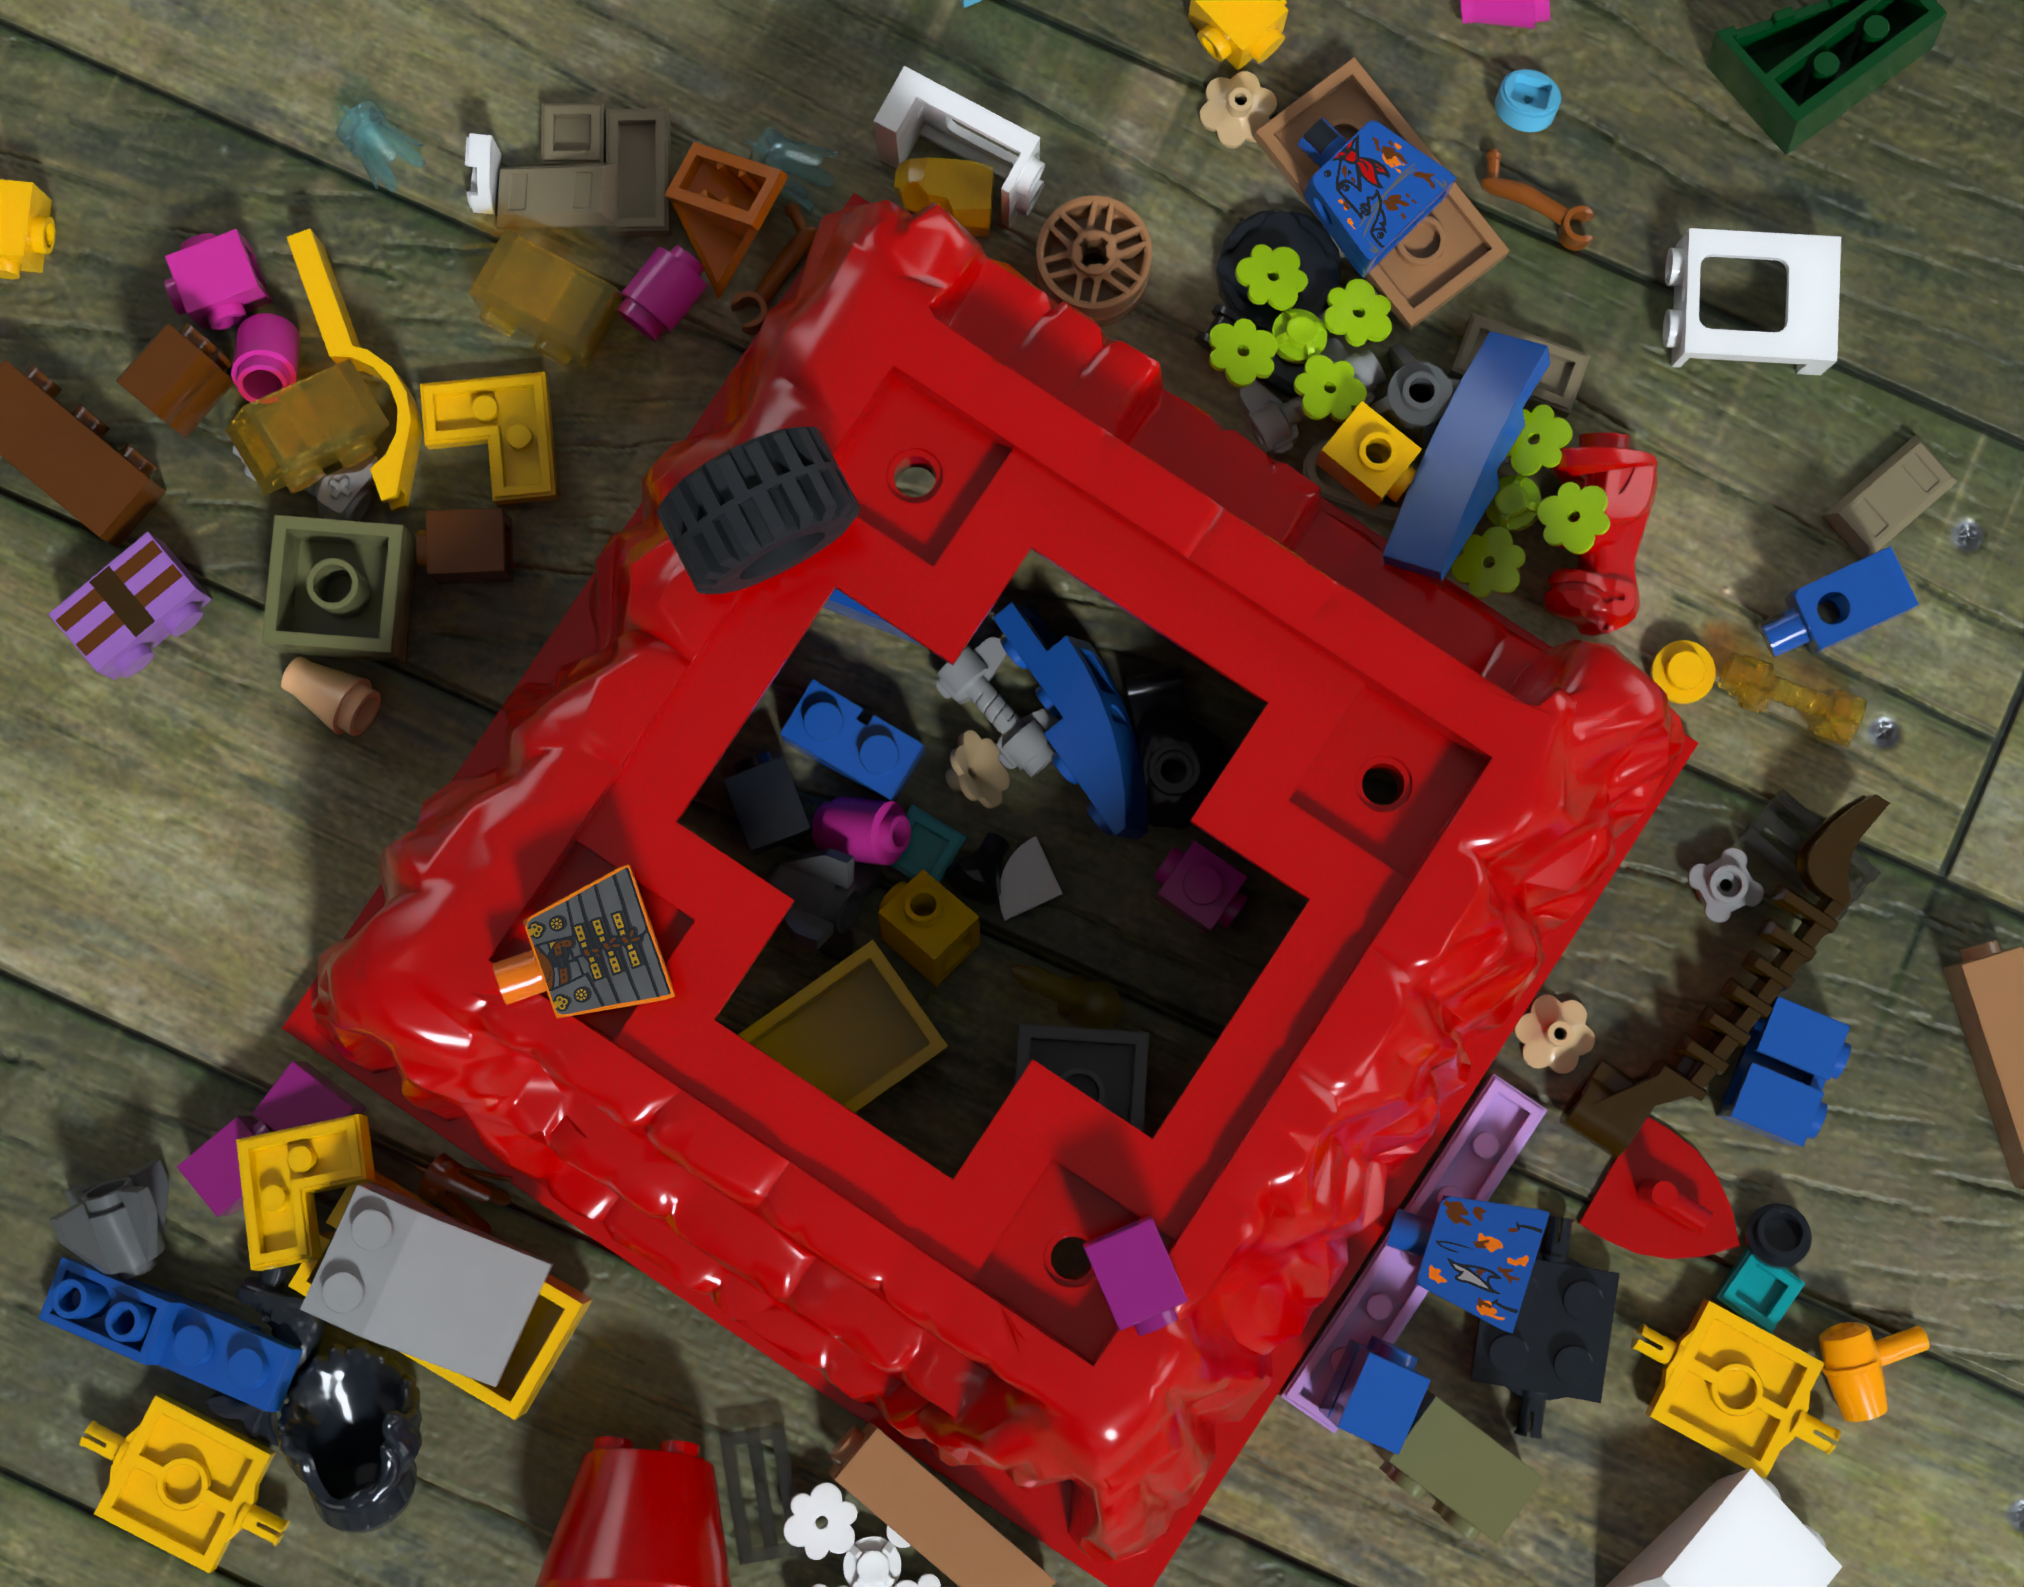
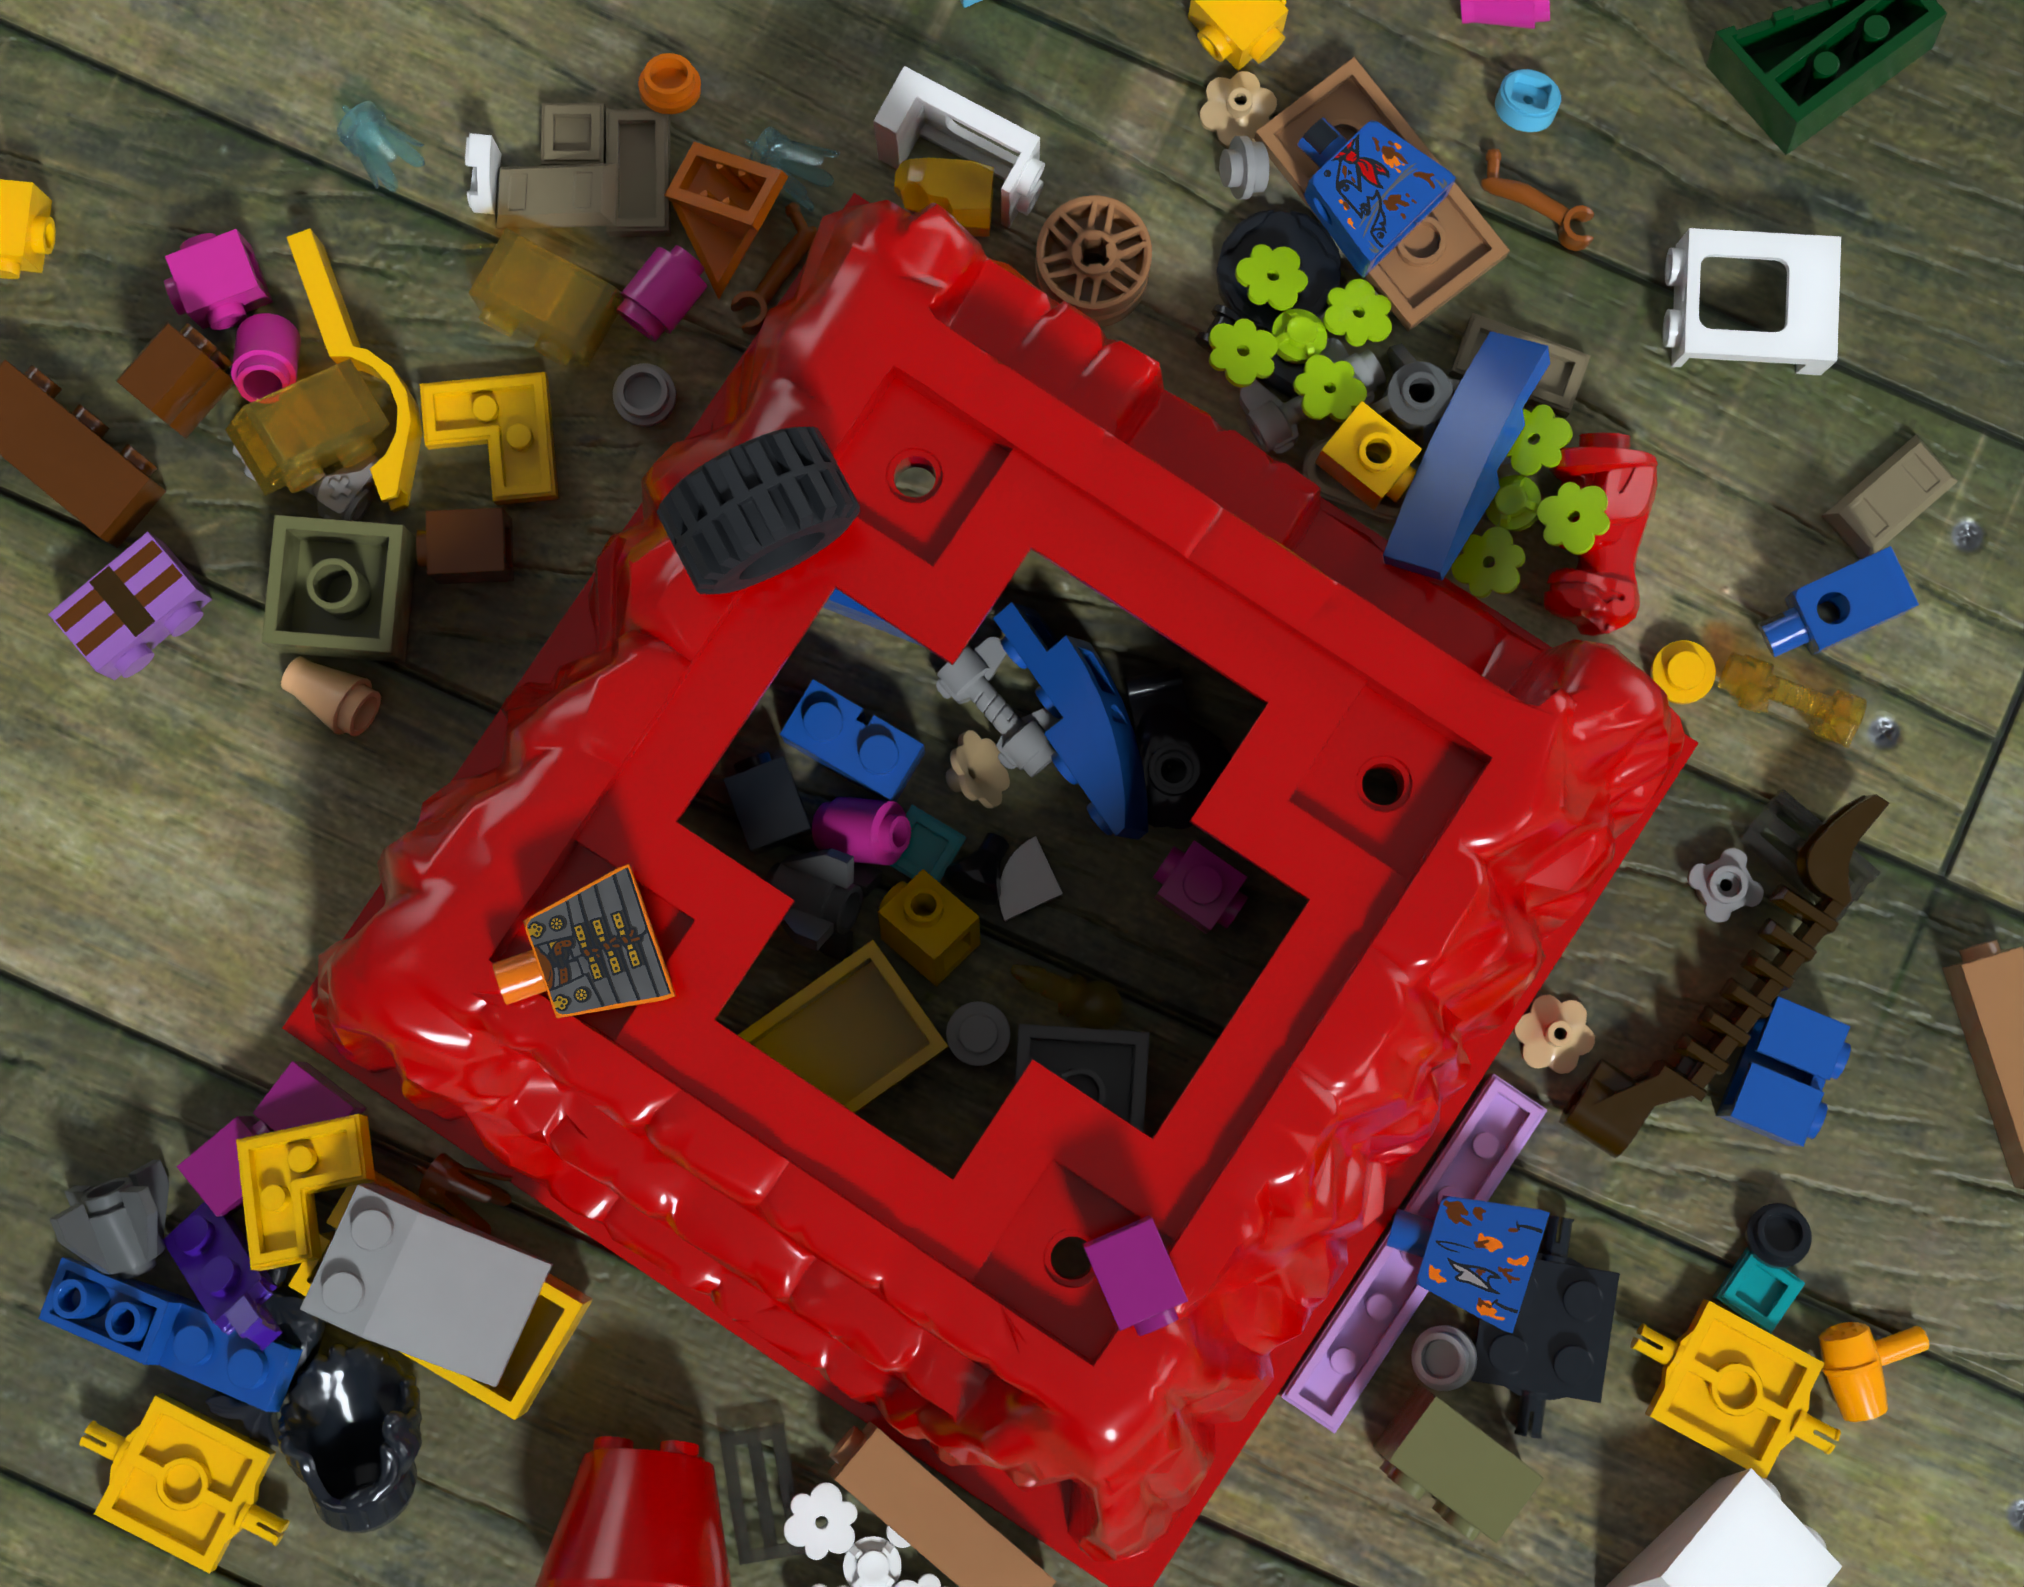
(217, 1267): none -> dark purple hinge
(644, 395): none -> light grey plate
(669, 84): none -> orange plate
(978, 1033): none -> light grey plate
(1244, 167): none -> light grey plate
(1375, 1393): blue piece -> none
(1444, 1358): none -> light grey plate
(1662, 1200): red shield -> none

